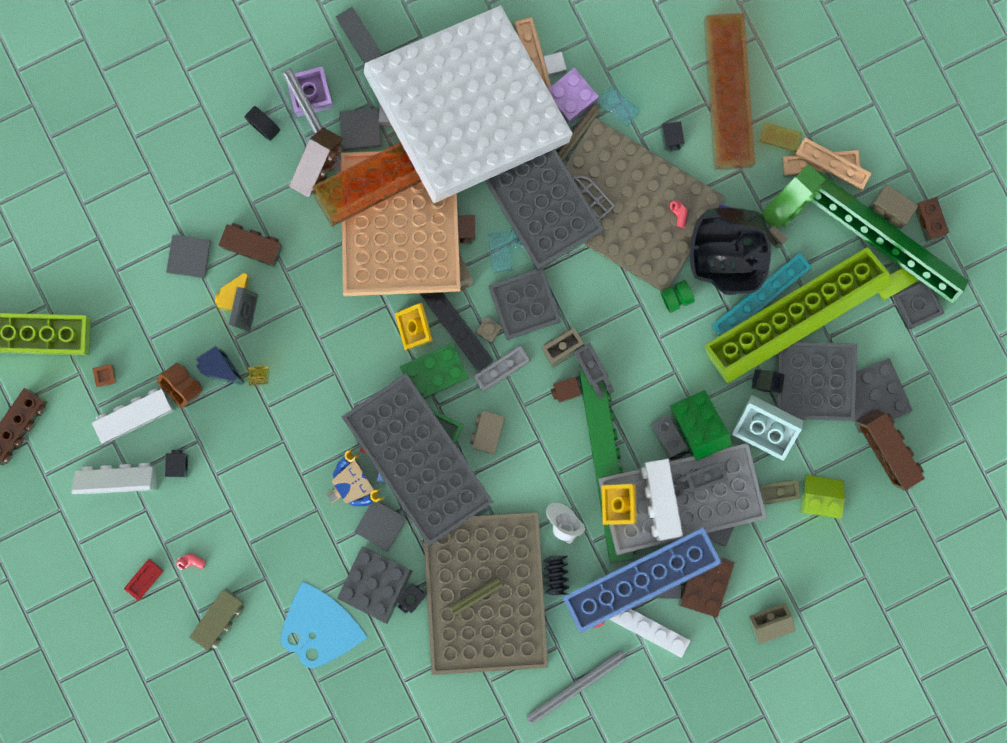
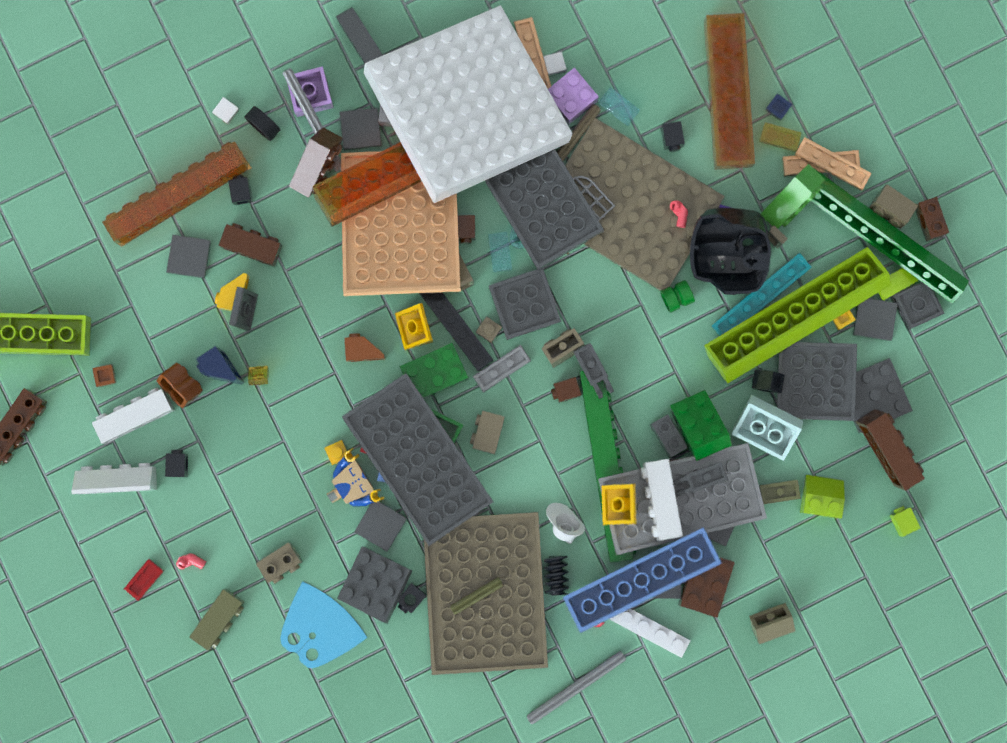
(176, 194): none -> clear orange brick
(225, 110): none -> white tile
(240, 190): none -> black brick
(279, 562): none -> dark tan brick
(336, 452): none -> yellow plate
(360, 349): none -> dark orange slope
(778, 107): none -> dark blue plate
(844, 320): none -> yellow plate
(875, 319): none -> dark grey tile
(904, 521): none -> lime brick

